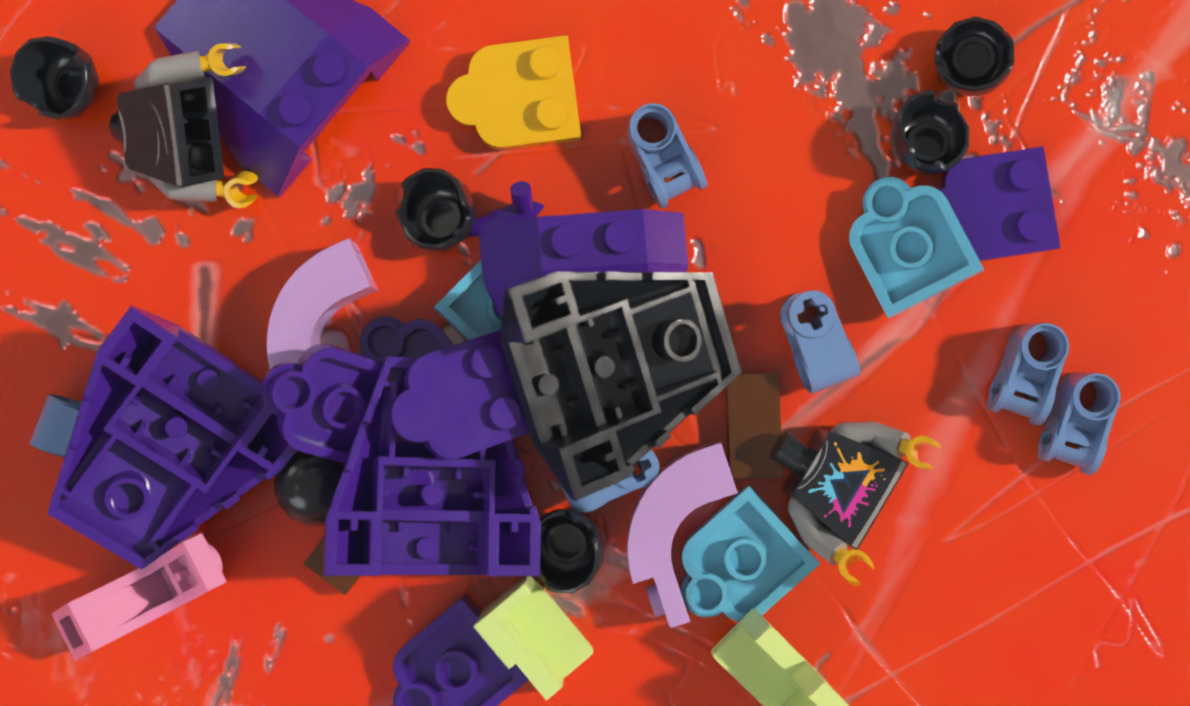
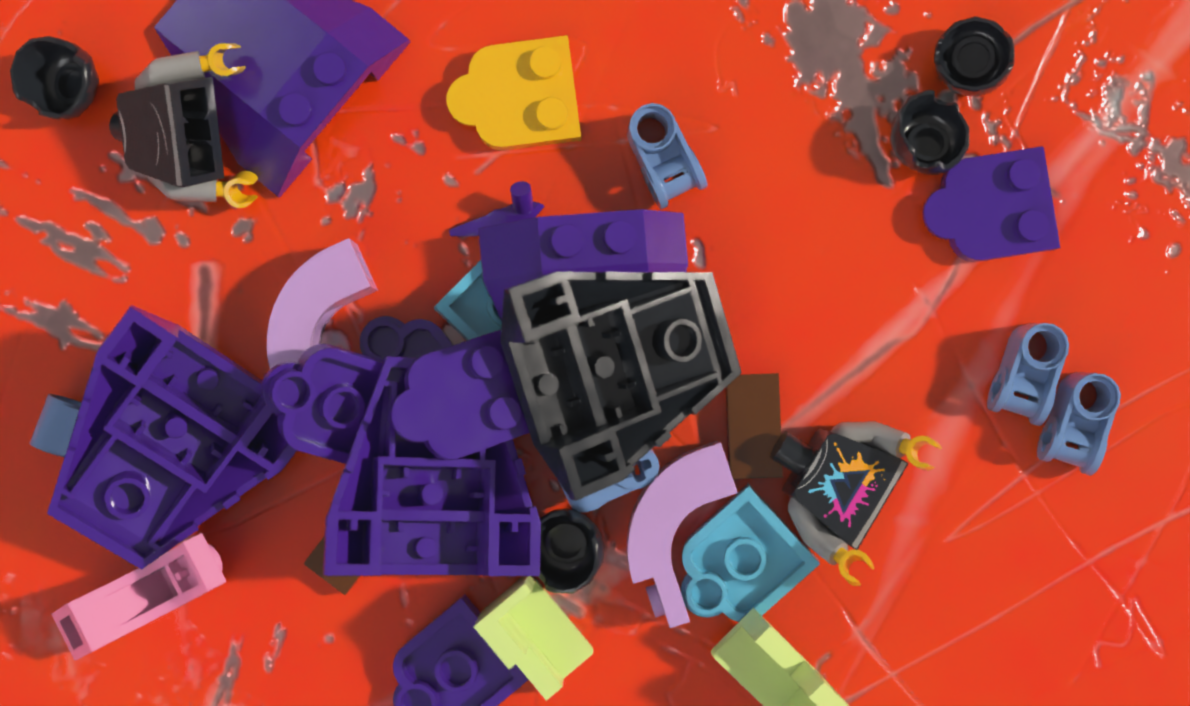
(307, 487): black hair -> none
(435, 210): black hair -> none
(820, 350): medium blue piece -> none
(910, 244): medium azure plate -> none

